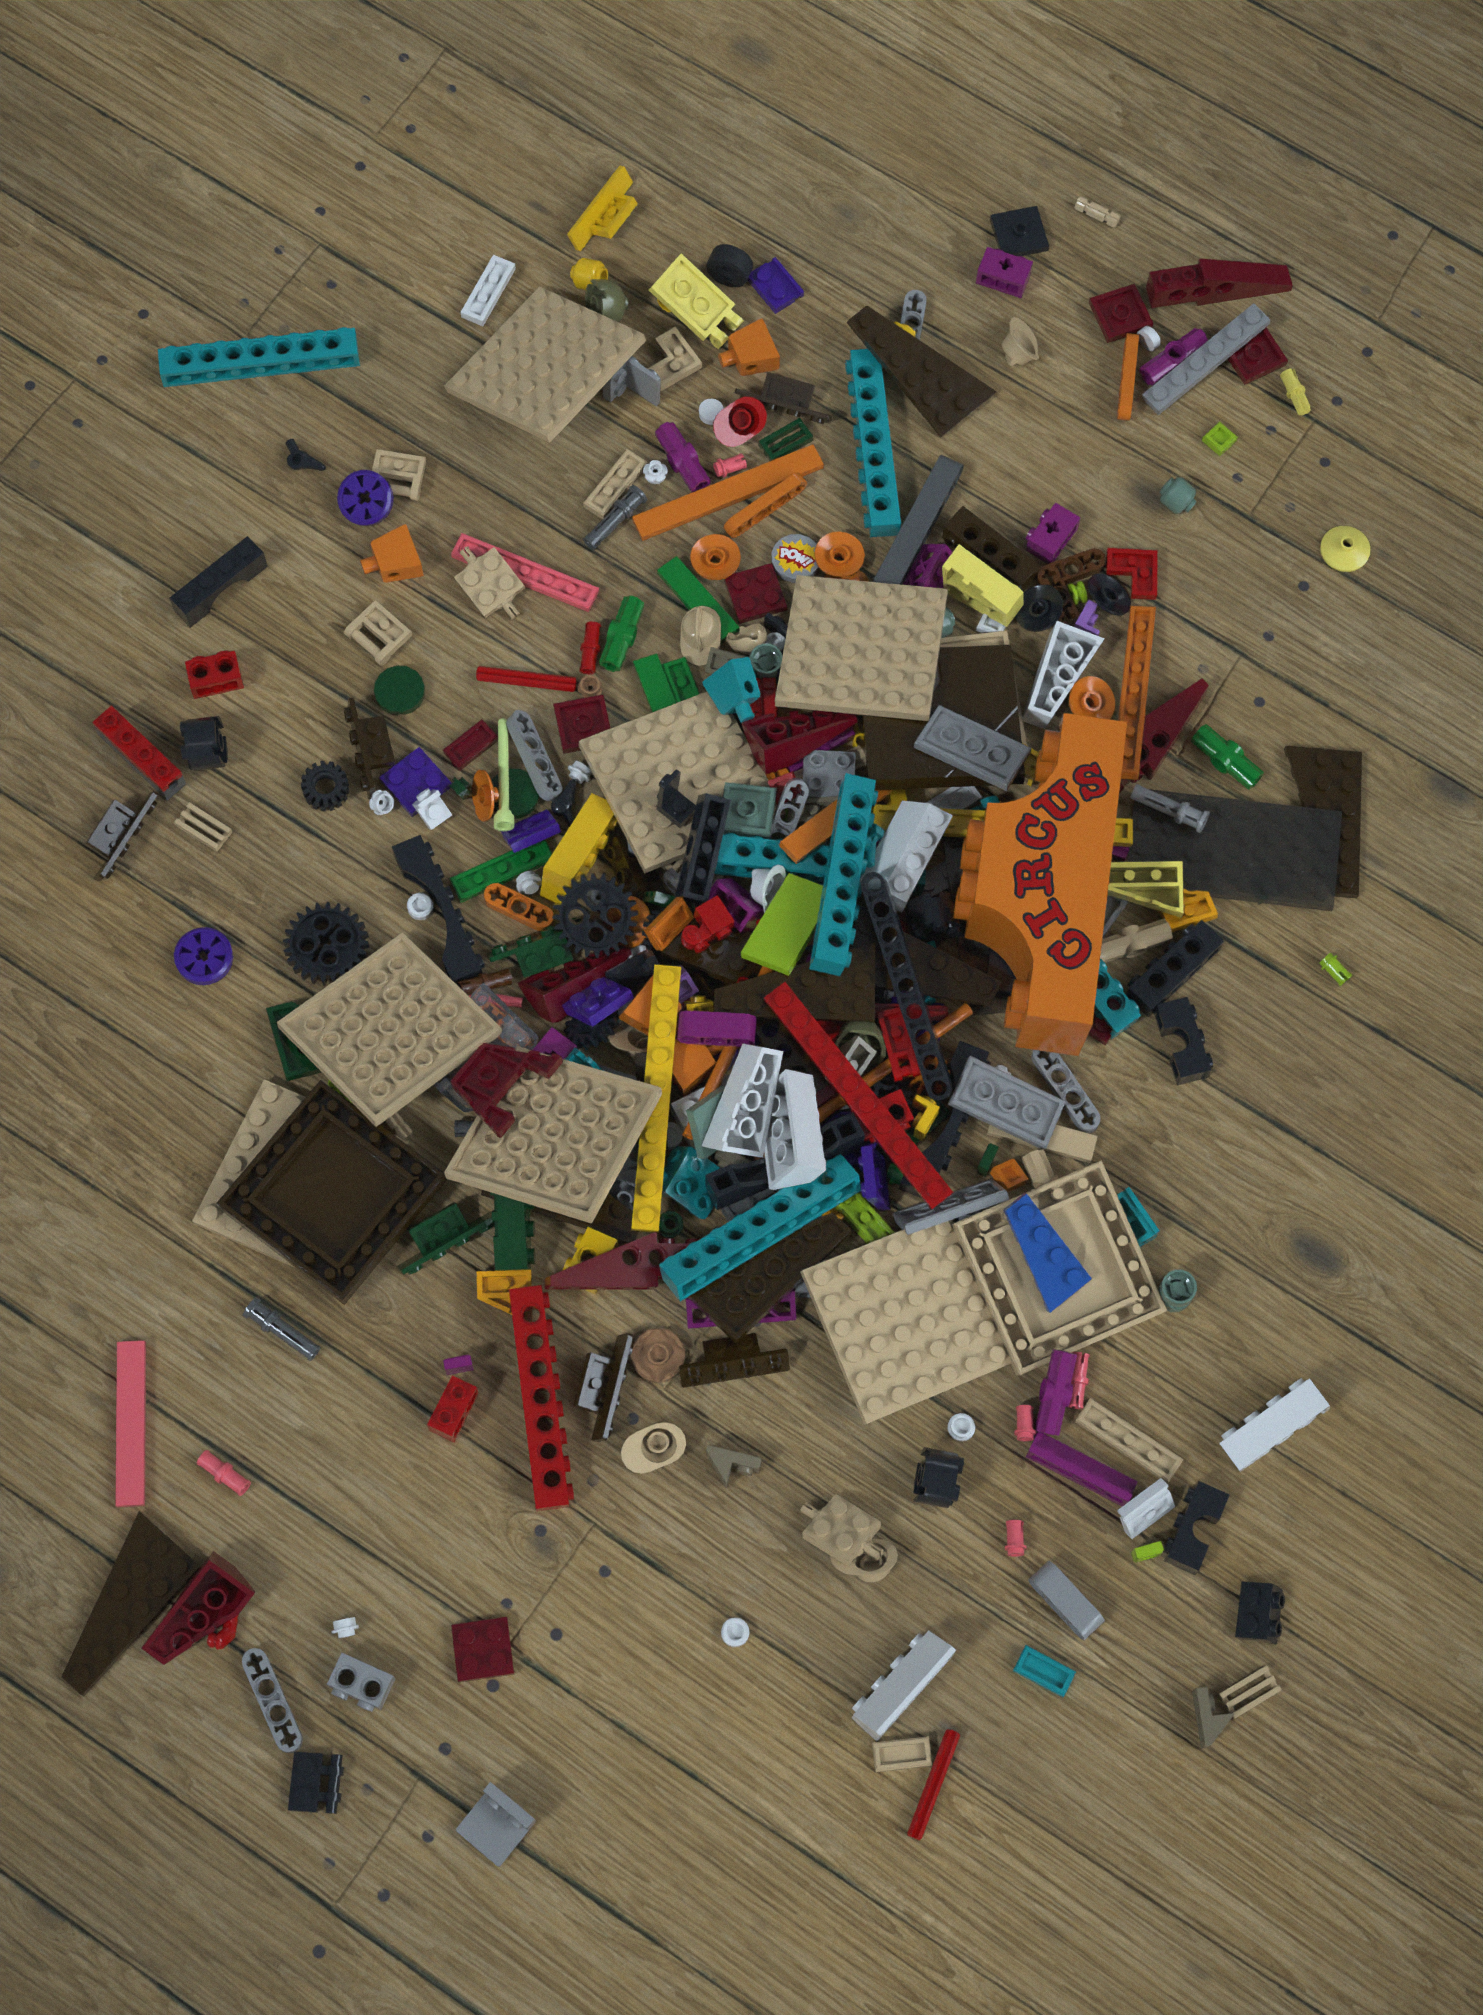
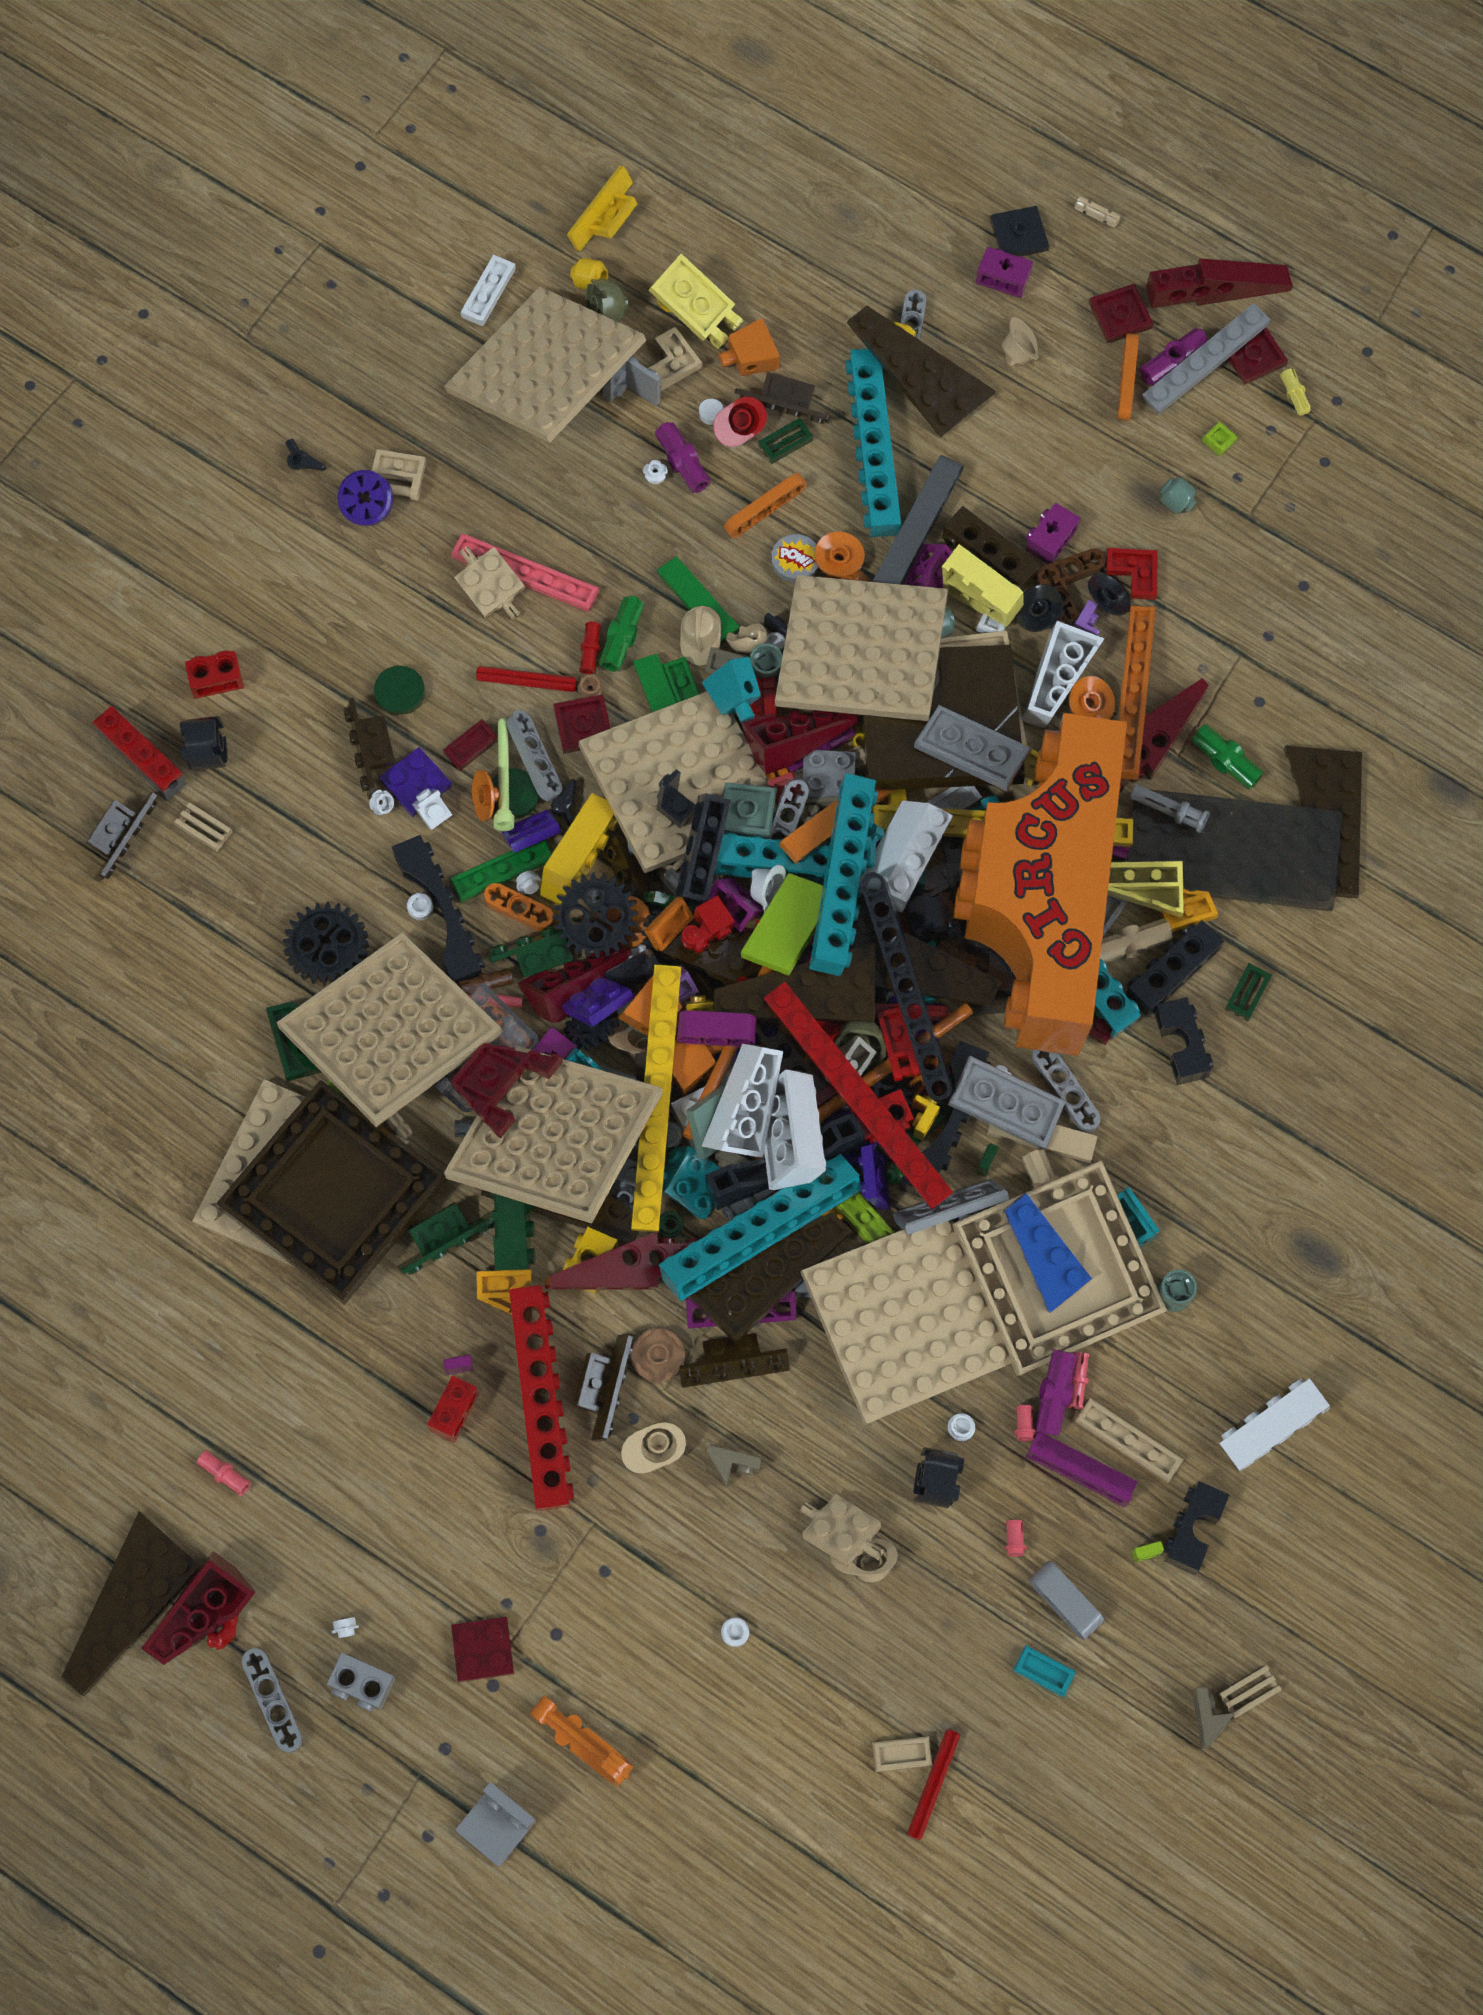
(130, 1423): coral tile -> none
(199, 971): dark purple wheel -> none
(237, 564): black arch -> none
(269, 364): teal brick -> none
(273, 1318): dark grey pin -> none
(306, 1783): black plate -> none
(325, 800): black tyre -> none
(384, 627): tan plate -> none
(394, 556): orange torso -> none
(461, 787): dark green plate -> none
(579, 772): white plate -> none
(583, 1742): none -> orange piece
(615, 484): tan tile -> none
(622, 510): dark grey pin -> none
(715, 547): orange dish -> none
(726, 492): orange tile -> none
(729, 265): black tyre -> none
(729, 465): coral pin -> none
(755, 593): dark red plate -> none
(775, 285): dark purple plate -> none
(902, 1685): white slope -> none
(1009, 1175): orange plate -> none
(1078, 592): lime bush -> none
(1146, 1508): white plate -> none
(1149, 338): white tile -> none
(1239, 1010): none -> dark green tile
(1260, 1612): black bracket -> none
(1335, 969): lime pin -> none
(1342, 557): light yellow dish -> none

